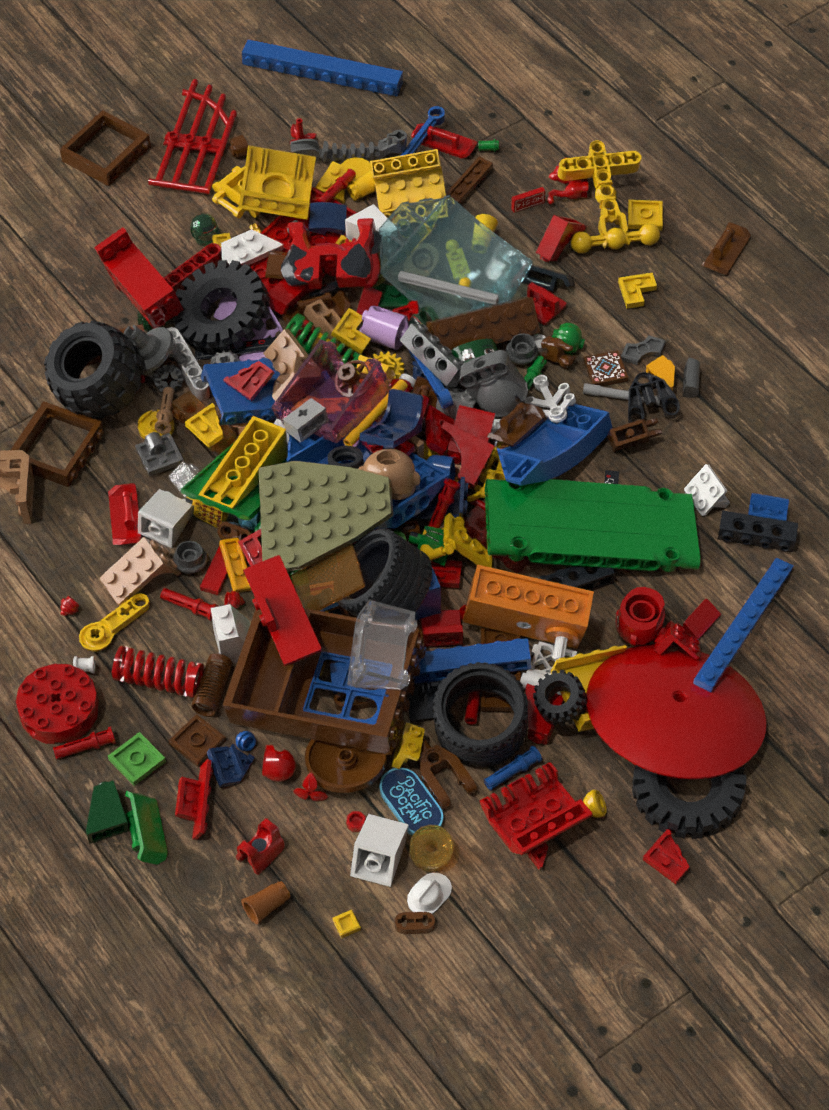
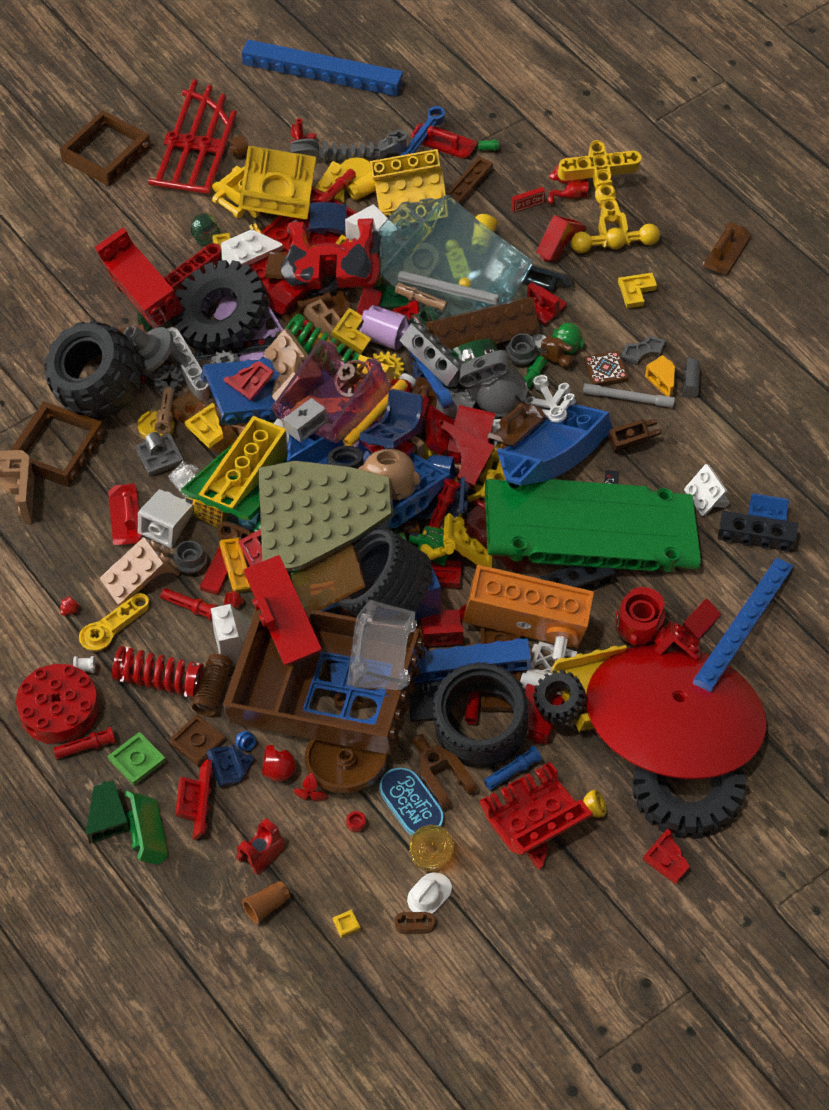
(378, 850): white slope -> none
(409, 745): yellow bracket -> none
(415, 294): none -> medium nougat pin
(645, 212): yellow plate -> none
(664, 393): black connector -> none

